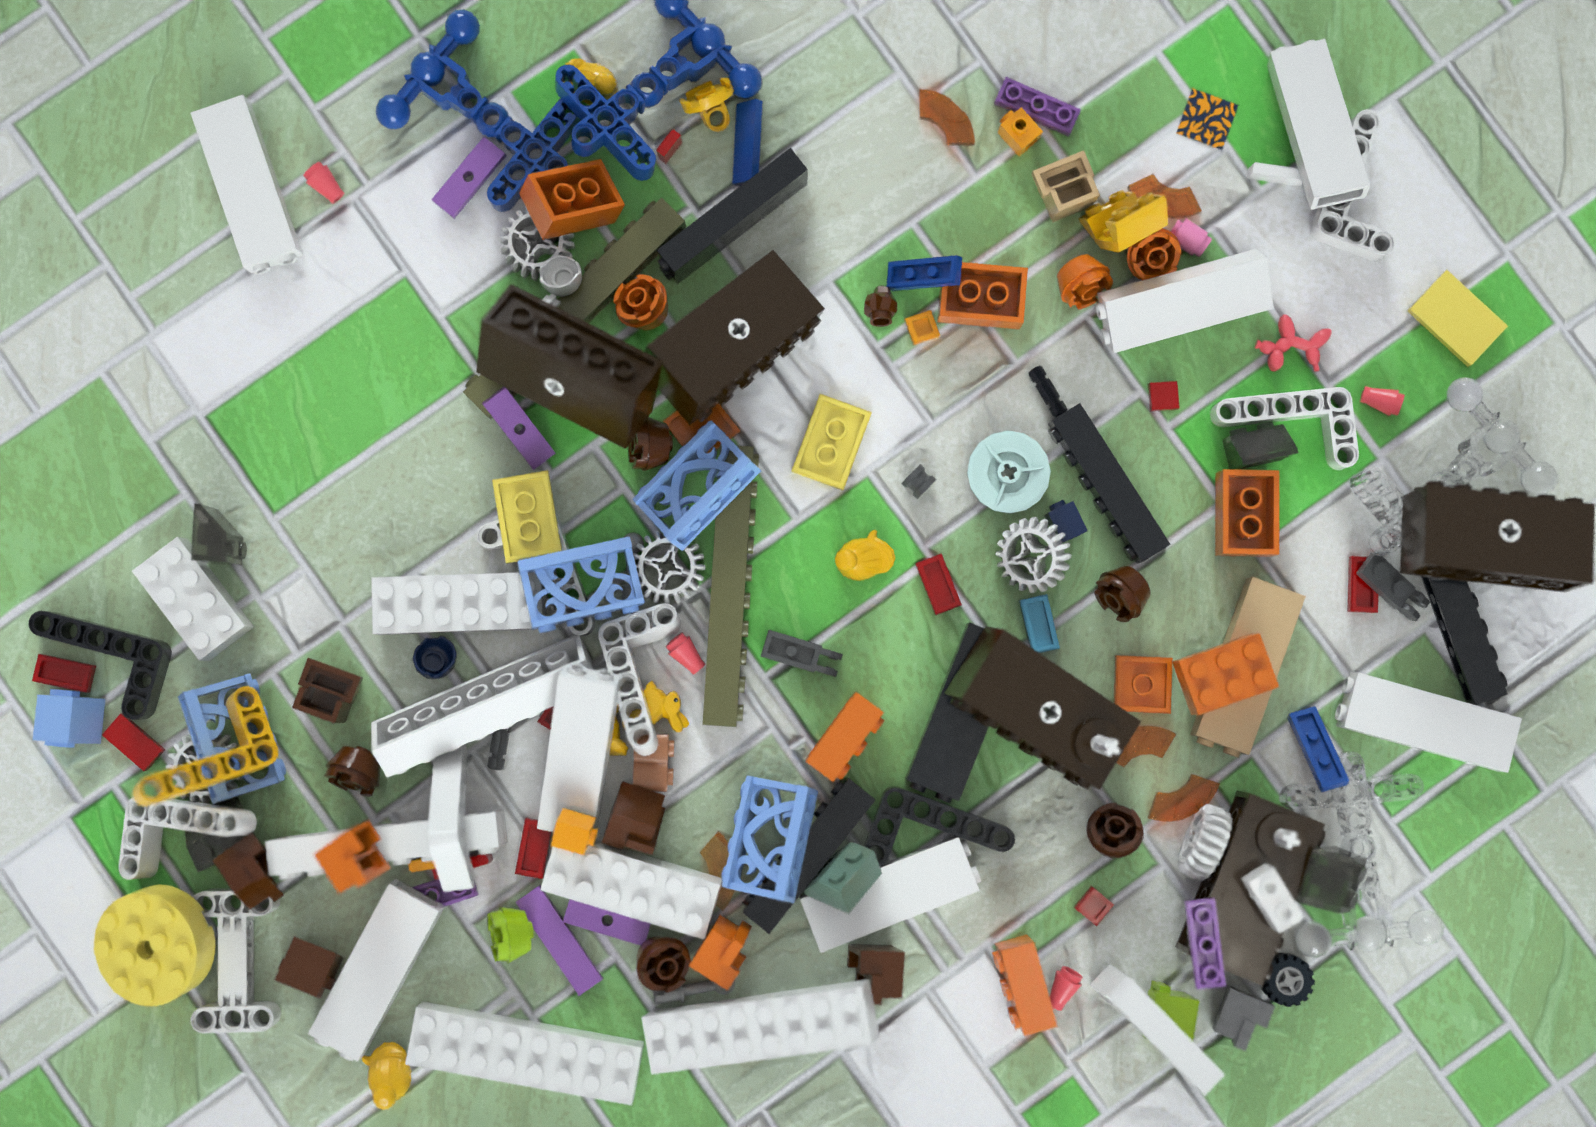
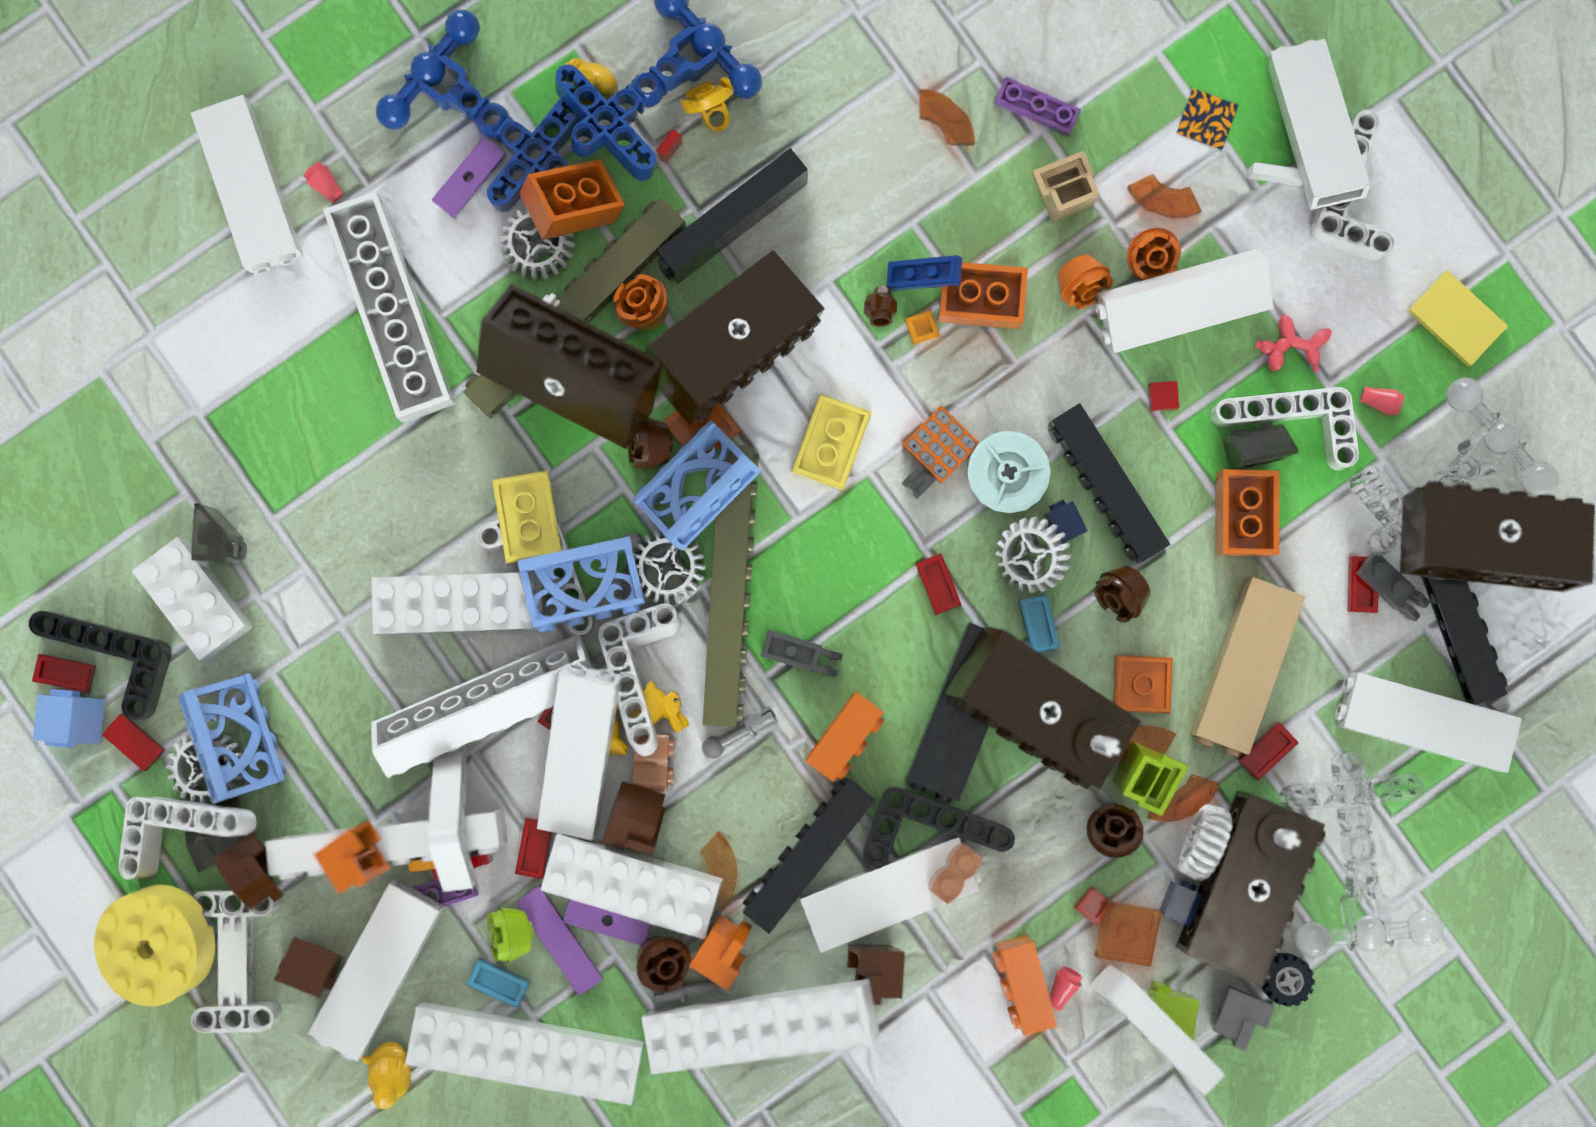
(219, 763): yellow beam -> none
(326, 691): reddish brown plate -> none
(354, 770): reddish brown cone -> none
(389, 307): none -> white brick
(435, 657): dark blue hair -> none
(498, 749): dark grey axle -> none
(498, 982): none -> medium azure tile
(528, 440): medium lavender tile -> none
(561, 275): white hair -> none
(574, 831): light orange brick -> none
(684, 652): coral cone -> none
(714, 746): none -> light grey pin
(746, 825): light blue fence -> none
(747, 140): blue tile -> none
(845, 877): sand green slope -> none
(864, 557): yellow hair -> none
(941, 444): none -> tile
(950, 878): none -> nougat brick
(1019, 131): light orange brick -> none
(1047, 391): black axle -> none
(1125, 219): yellow slope -> none
(1128, 933): none -> clear orange tile
(1149, 777): none -> lime plate
(1181, 902): none -> brick
(1191, 237): bright pink brick -> none
(1203, 925): medium lavender tile -> none
(1225, 674): orange brick -> none
(1268, 751): none -> red tile
(1272, 898): white brick -> none
(1318, 749): blue plate -> none
(1332, 879): clear smoke slope -> none

